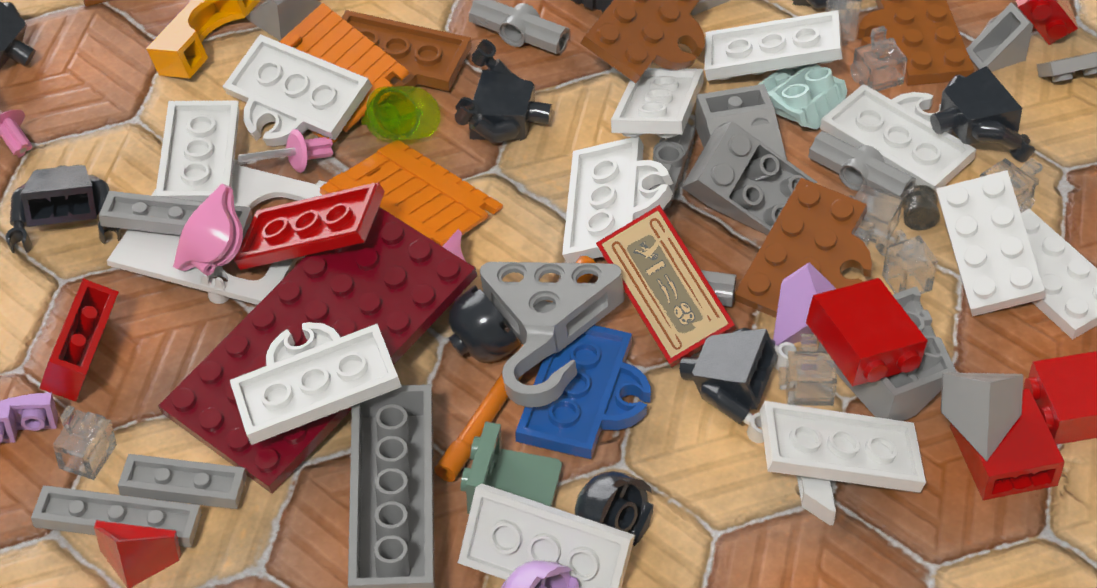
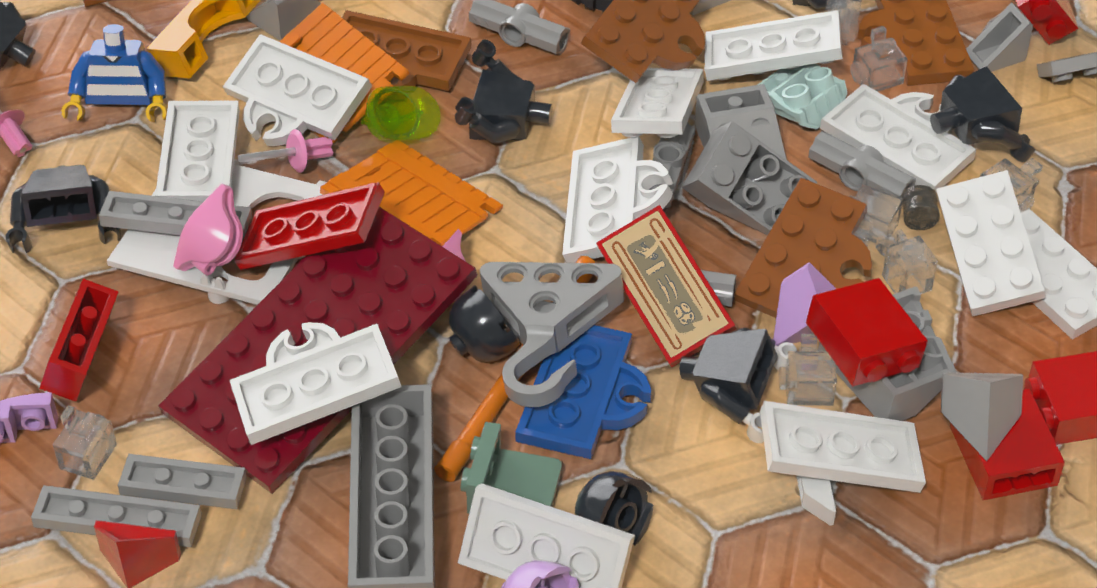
(117, 74): none -> blue torso

